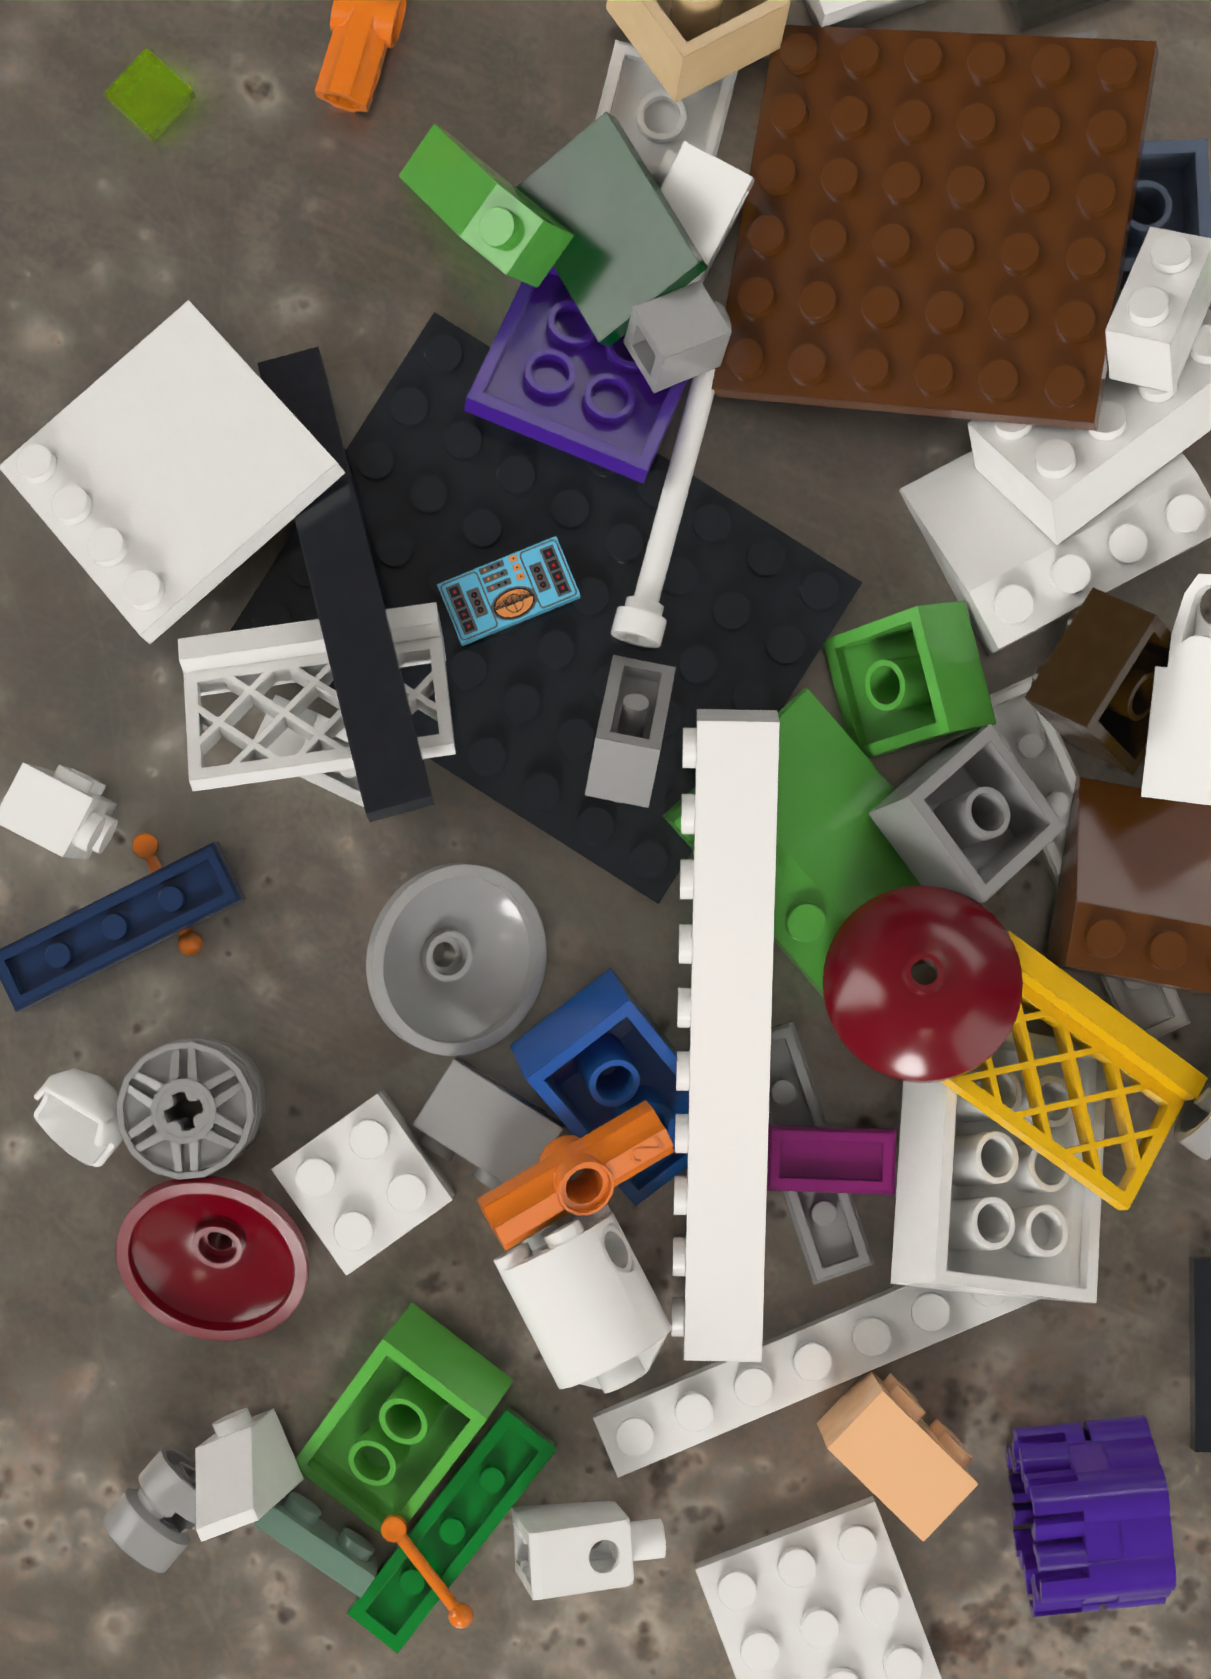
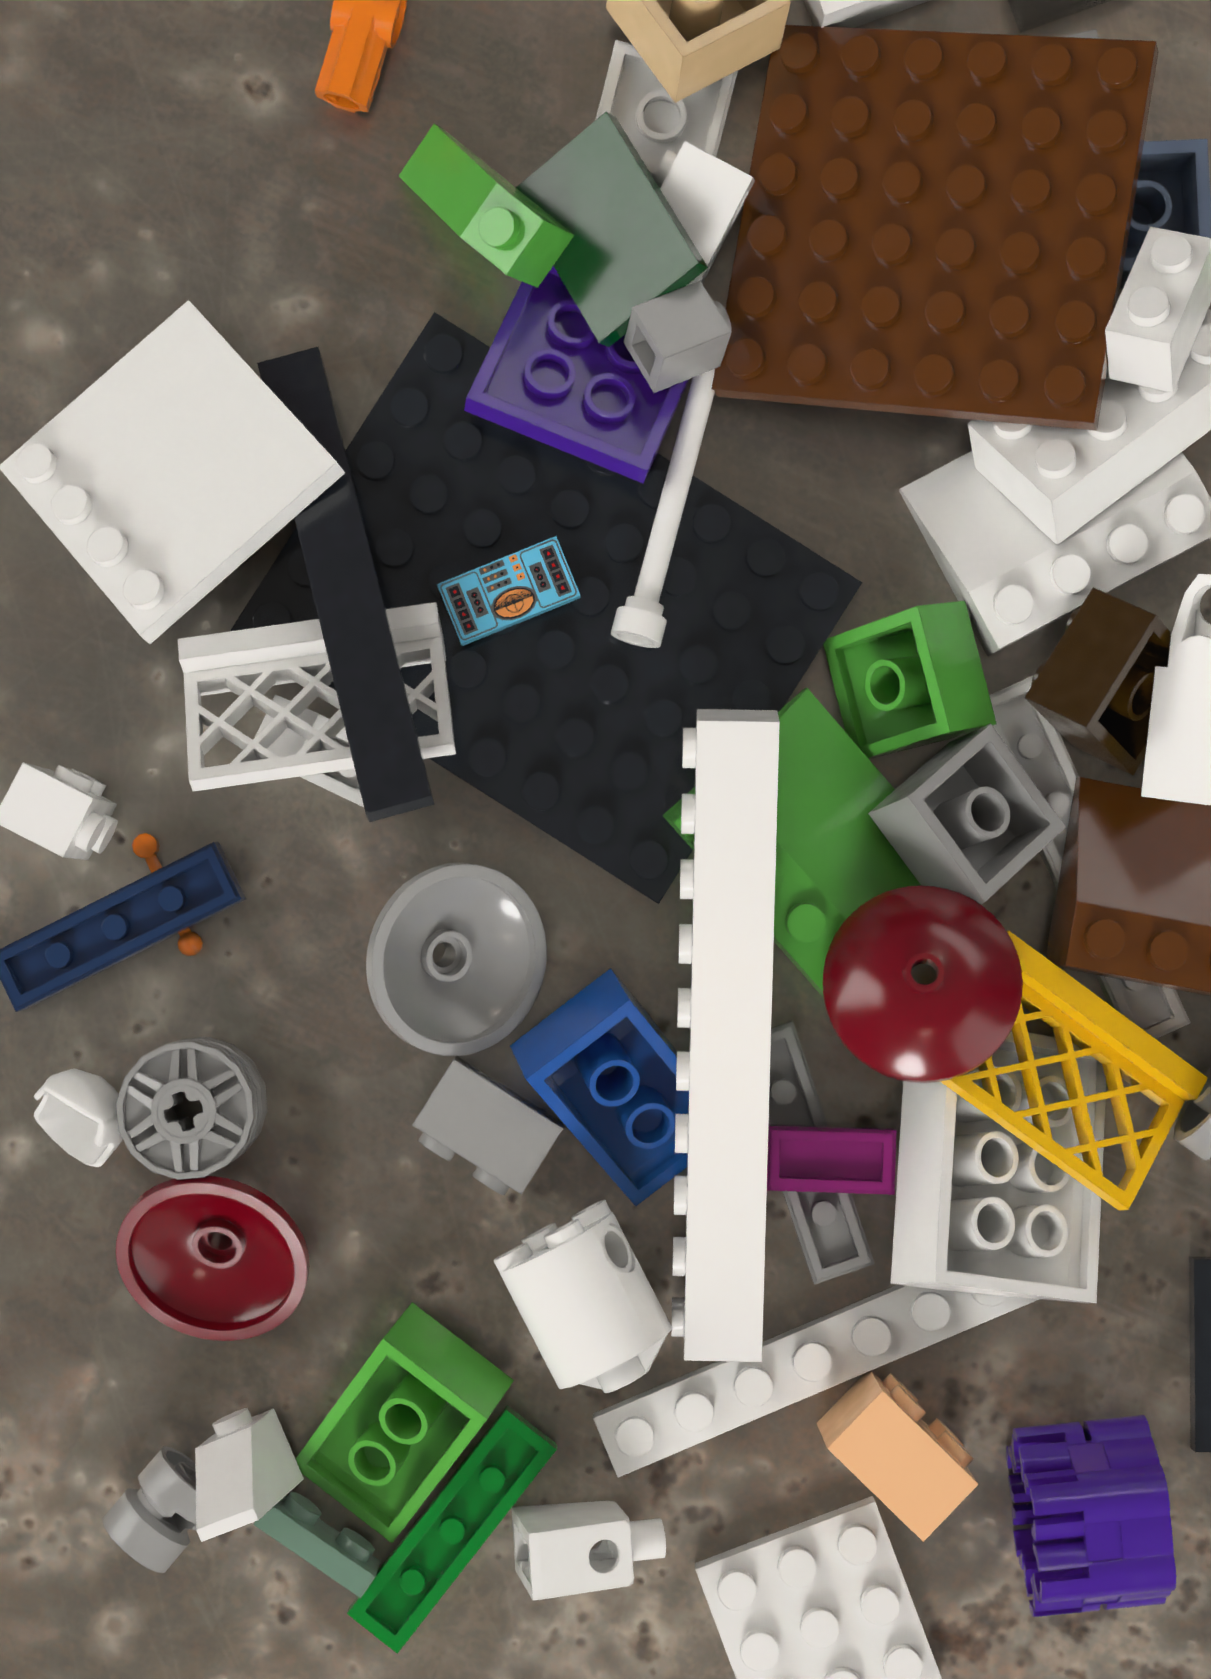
(149, 94): clear neon green tile -> none
(364, 1182): white brick -> none
(394, 1530): orange hinge -> none
(542, 1191): orange piece -> none
(630, 731): light grey slope -> none

